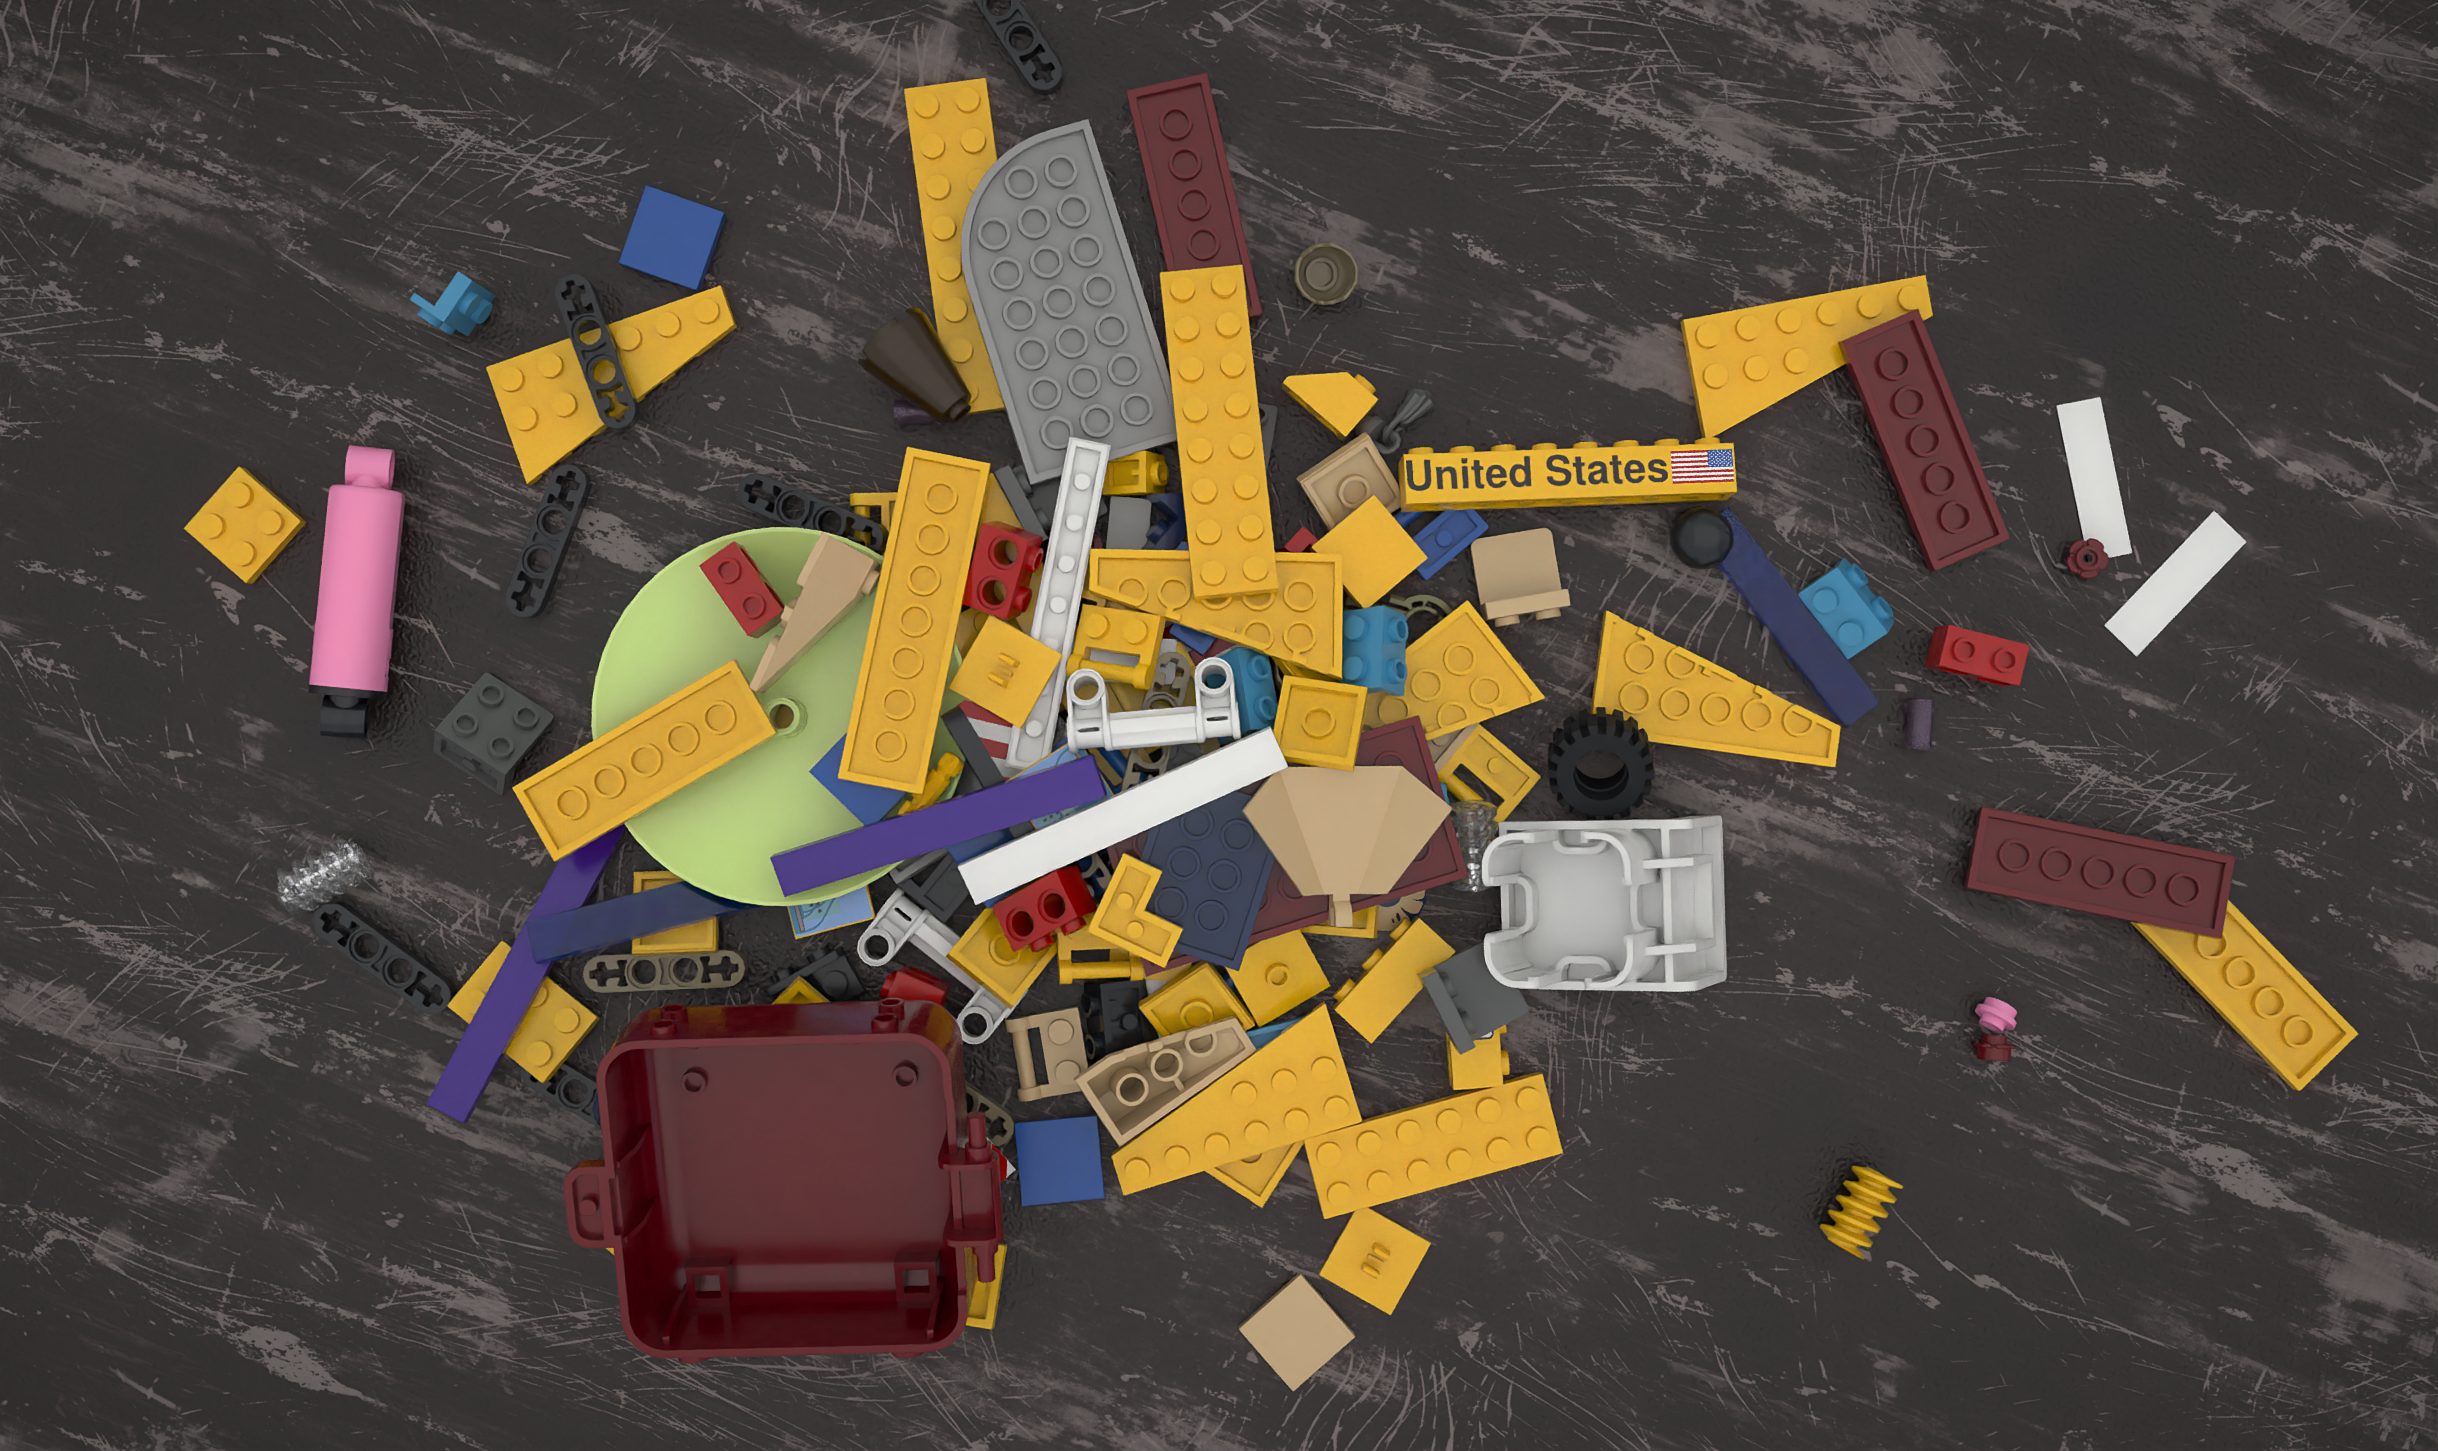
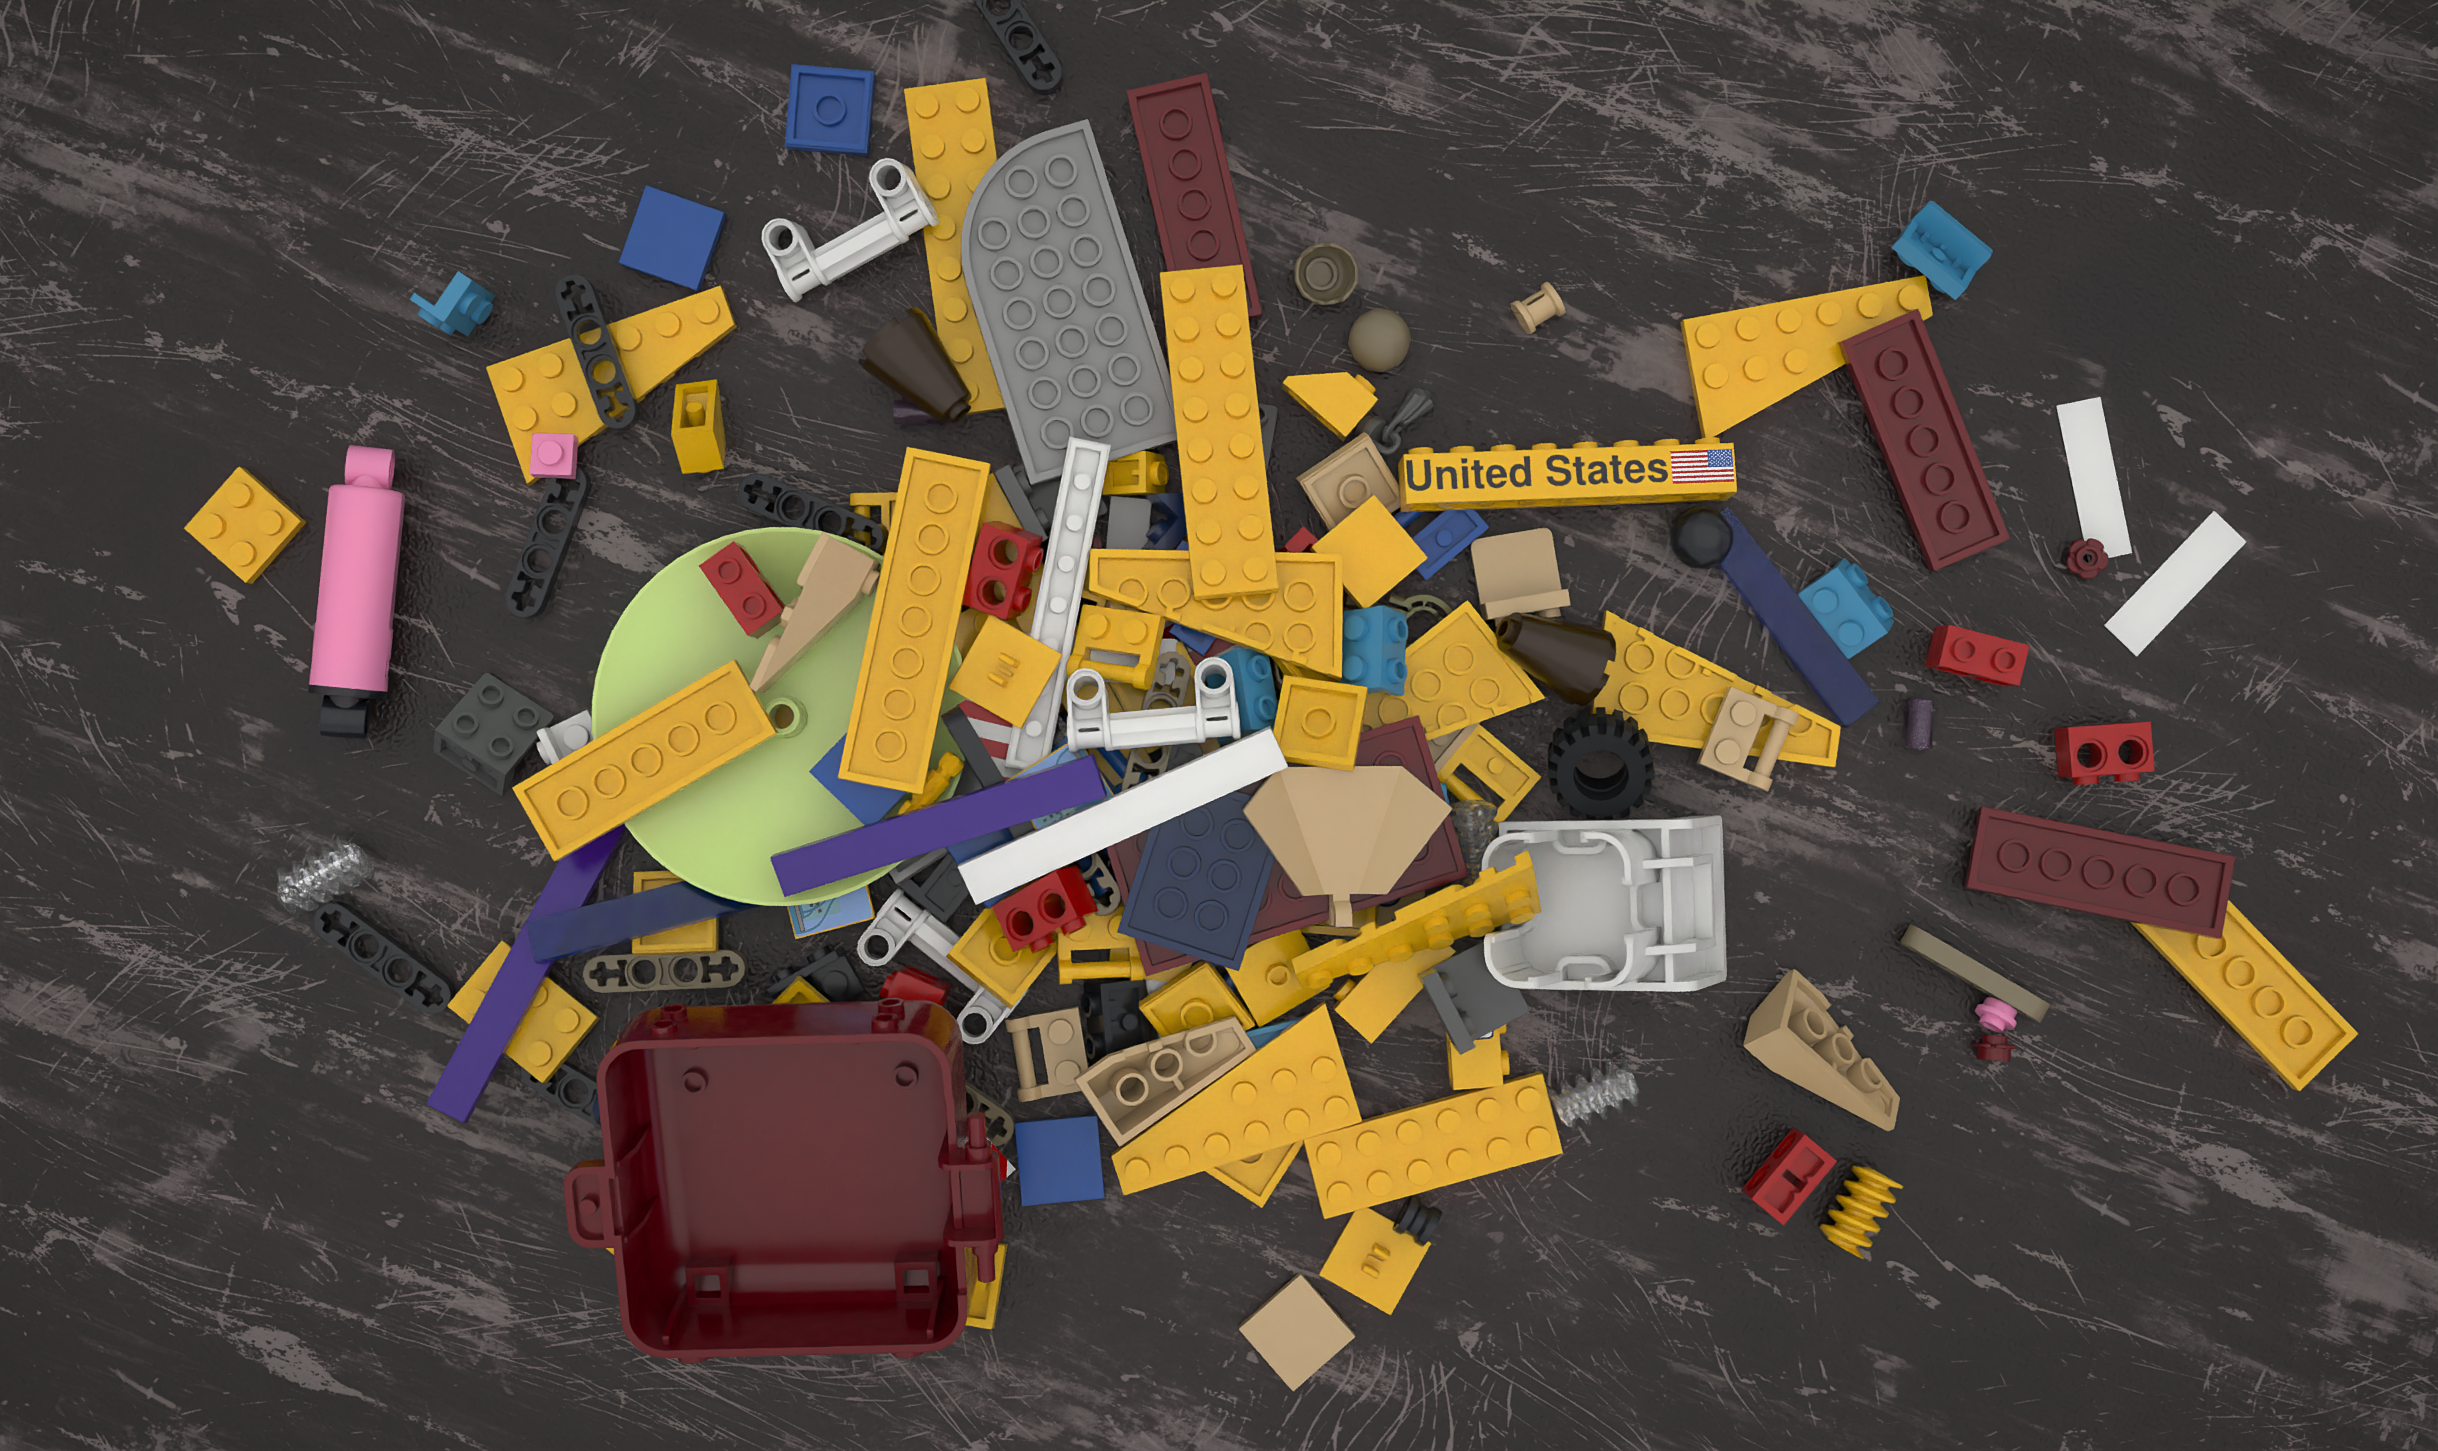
(554, 455): none -> bright pink plate
(565, 737): none -> white bracket
(698, 427): none -> yellow slope
(804, 267): none -> white piece
(830, 110): none -> blue tile
(1123, 916): yellow plate -> none
(1379, 340): none -> dark tan hair
(1417, 1220): none -> black wheel
(1429, 923): none -> yellow wing
(1538, 308): none -> tan bush
(1559, 654): none -> dark brown cone
(1595, 1094): none -> clear piece
(1735, 732): none -> tan plate
(1788, 1175): none -> red brick
(1806, 1046): none -> tan wedge
(1941, 249): none -> dark azure bracket
(1974, 973): none -> dark tan beam
(2104, 745): none -> red brick

